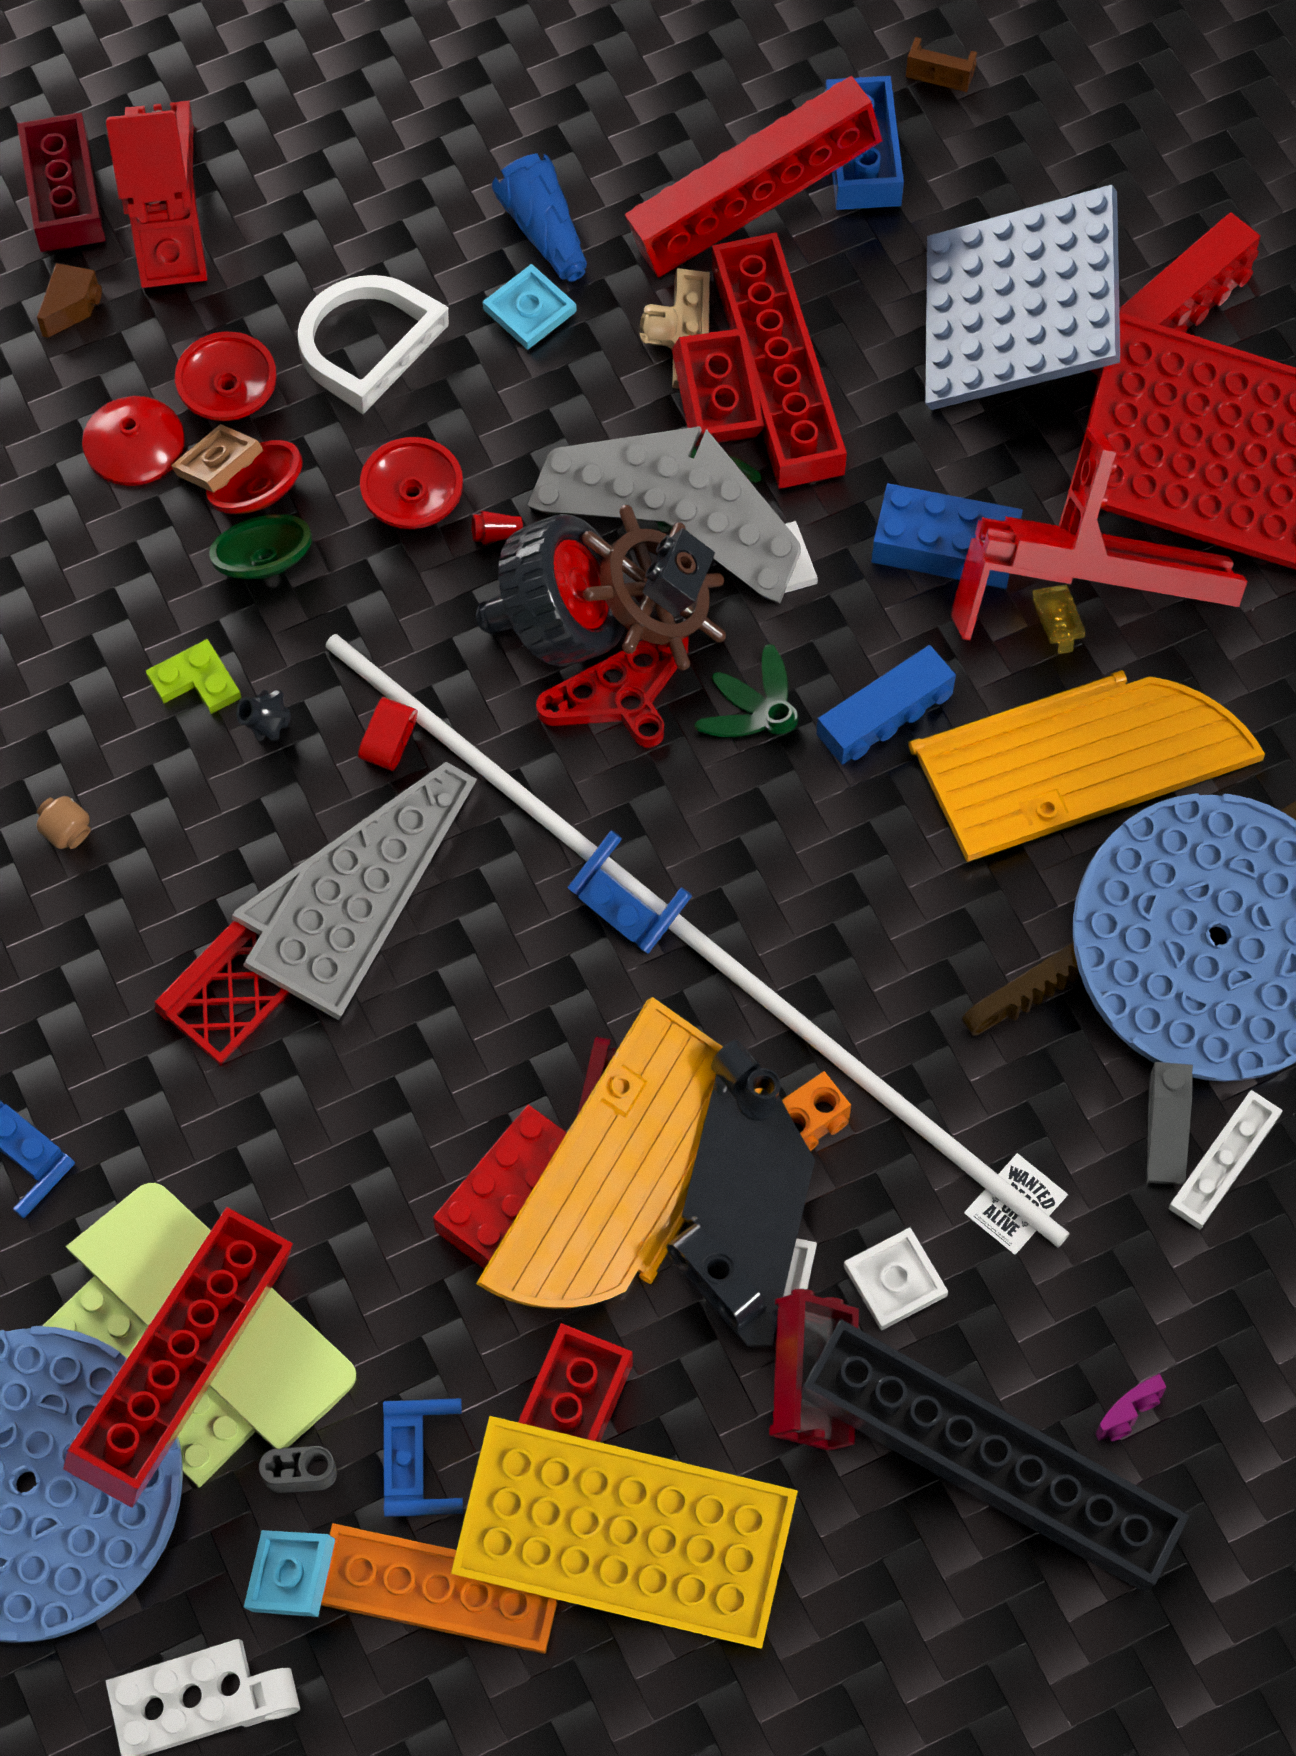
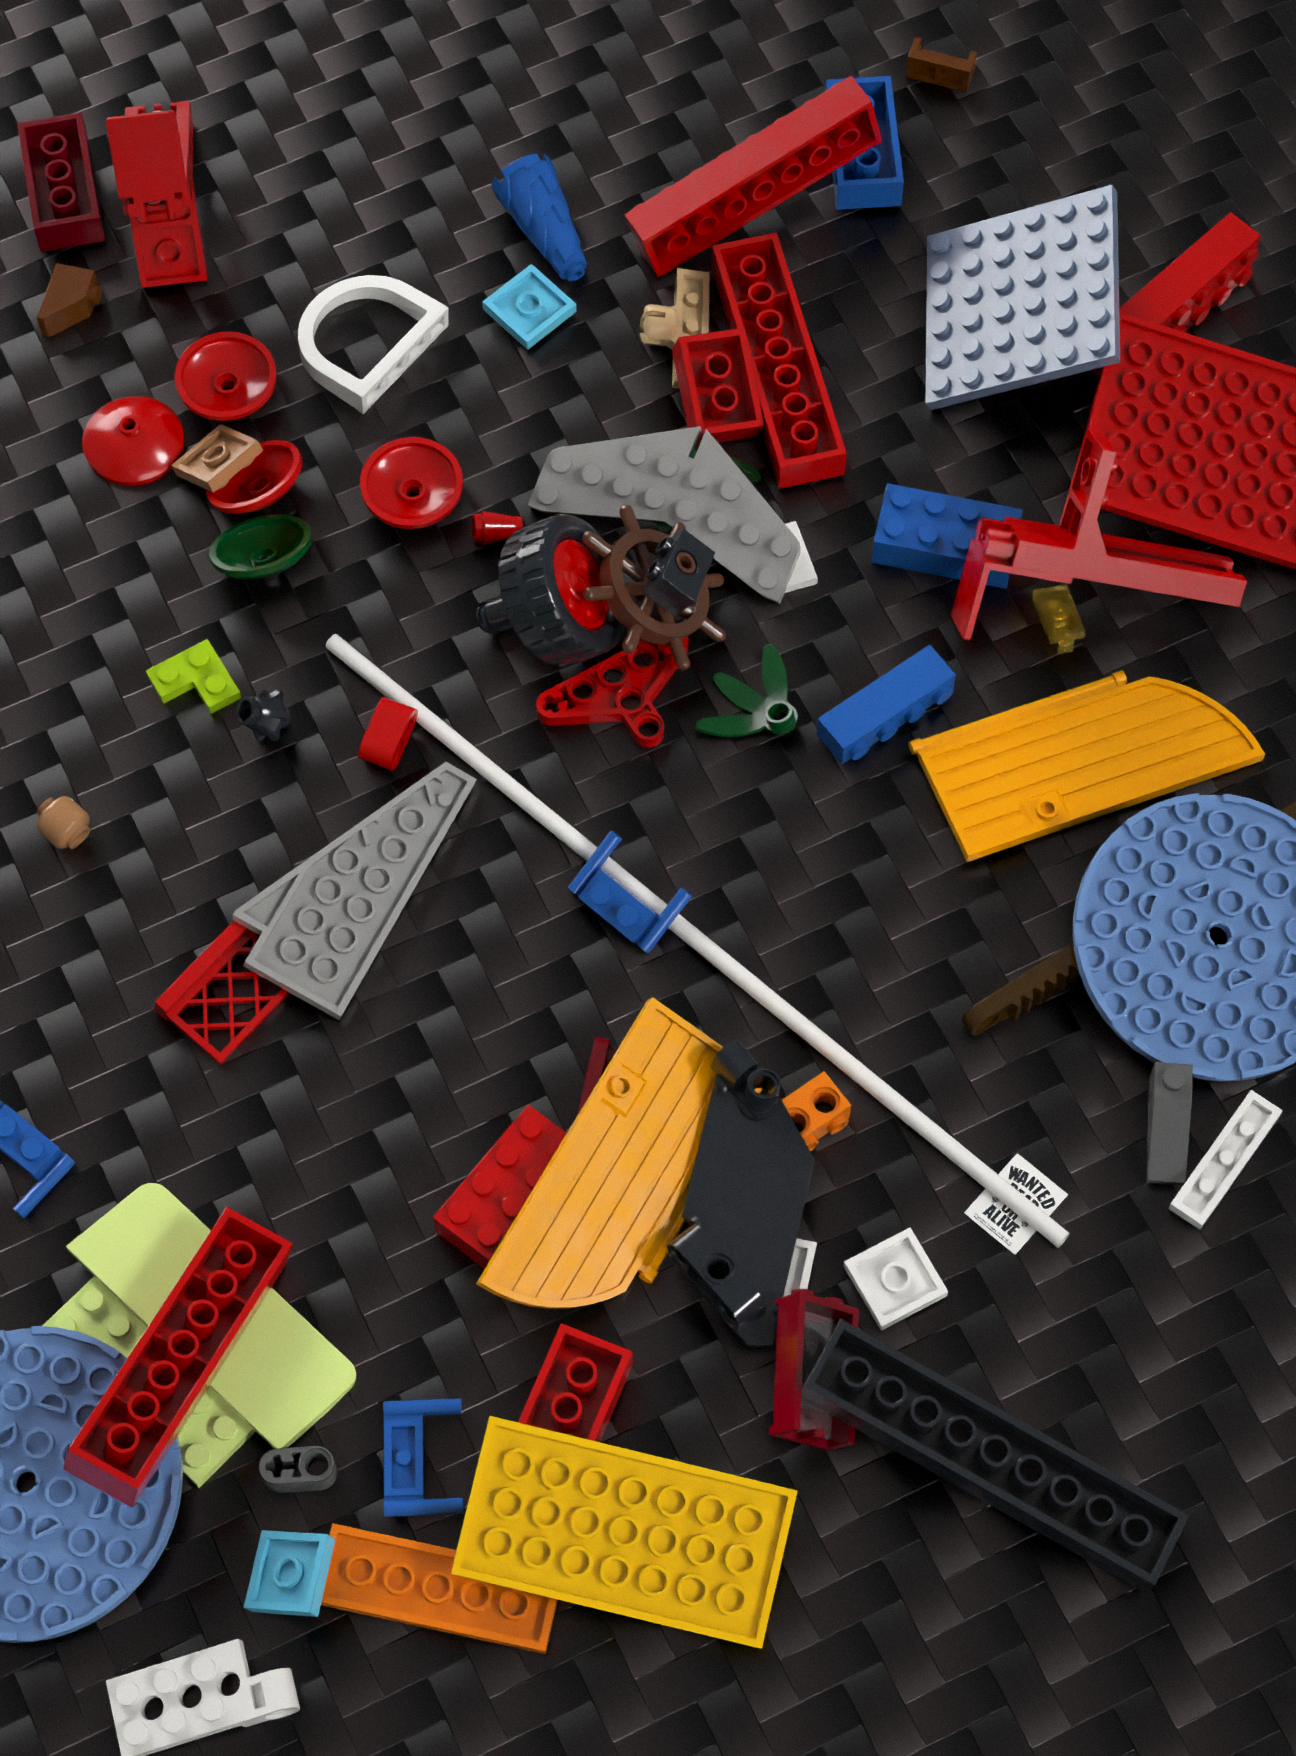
(1123, 1415): magenta slope -> none

